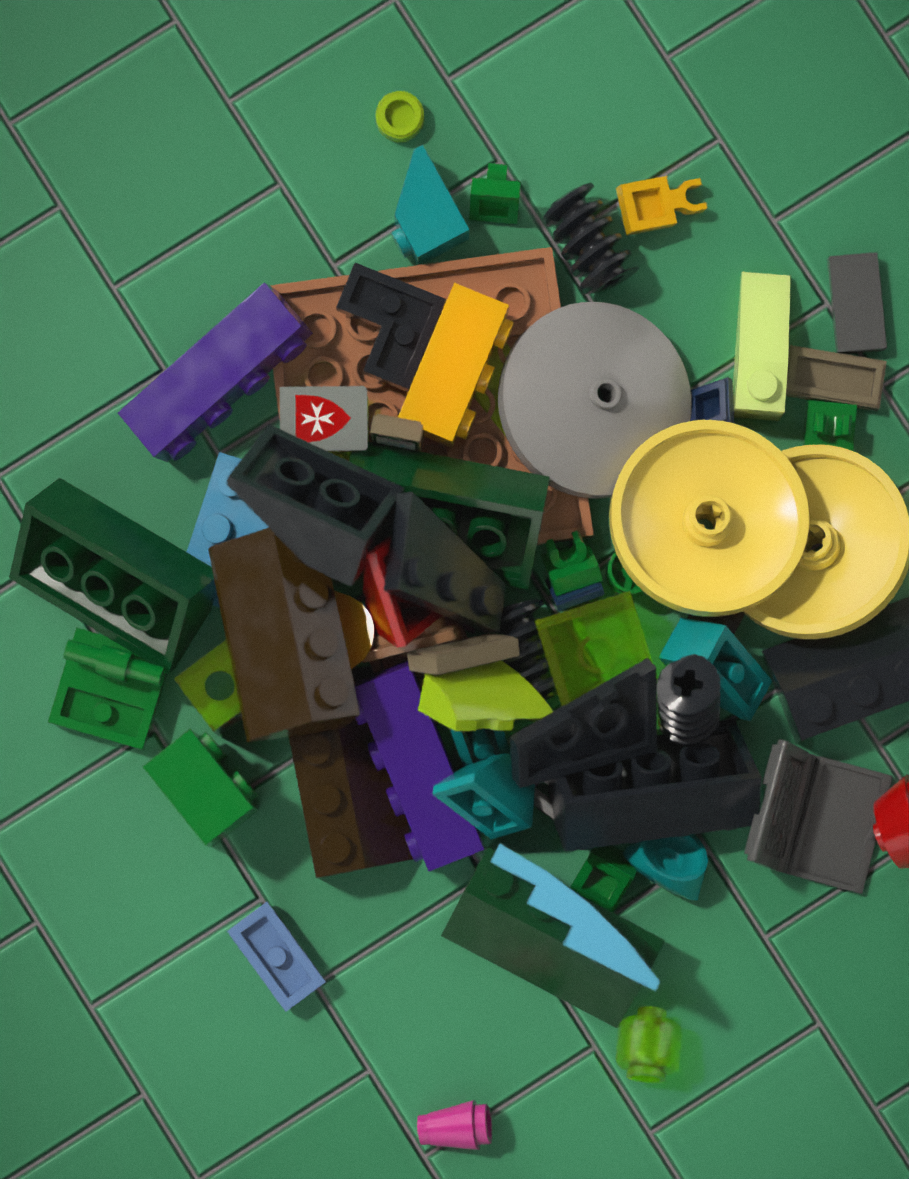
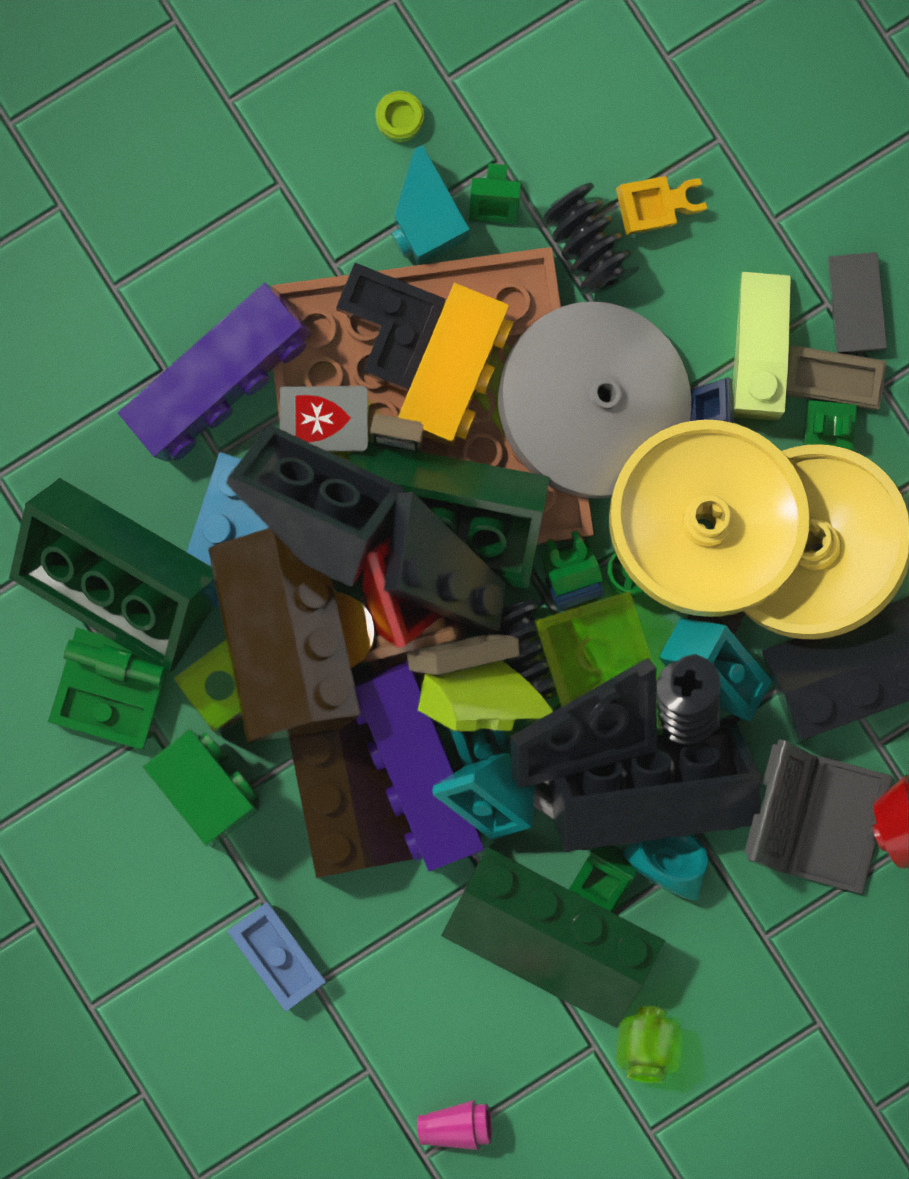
(589, 930): medium azure slope -> none

